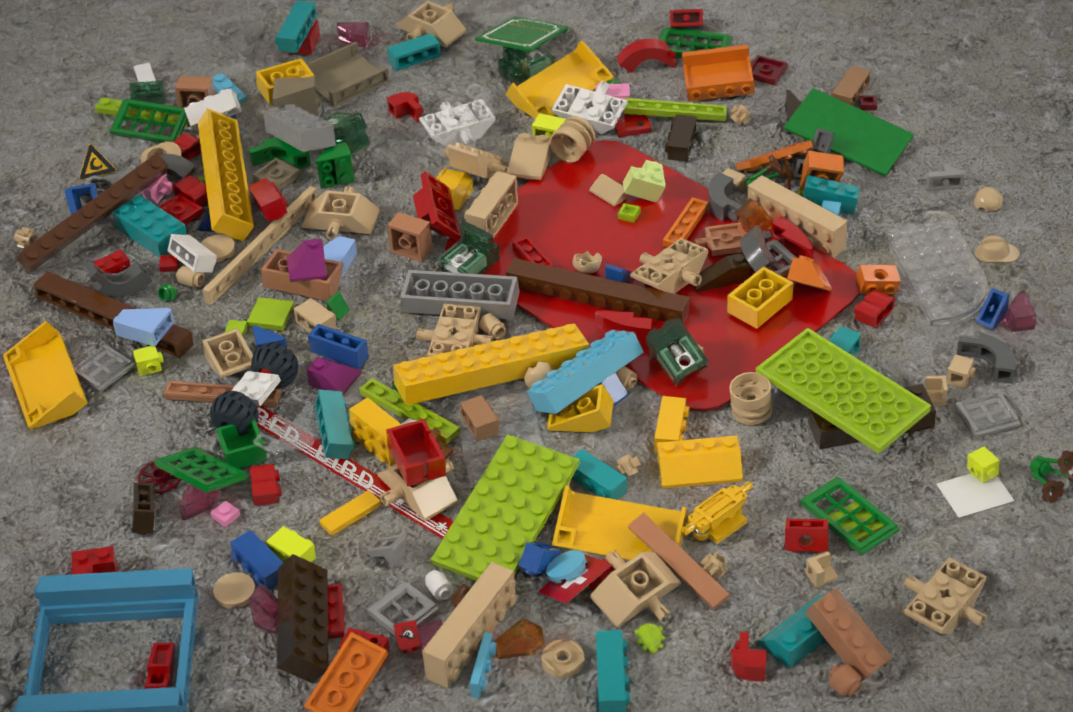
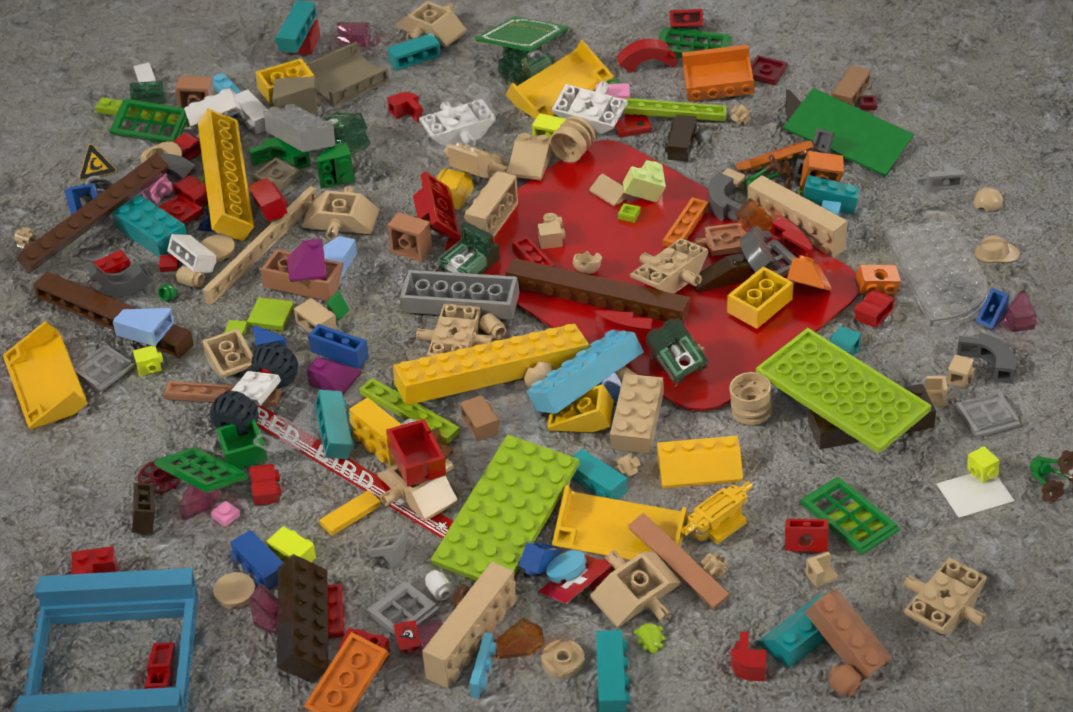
(252, 111): none -> white brick
(550, 232): none -> tan brick
(617, 274): blue slope -> none
(637, 413): none -> tan brick
(671, 420): yellow brick -> none

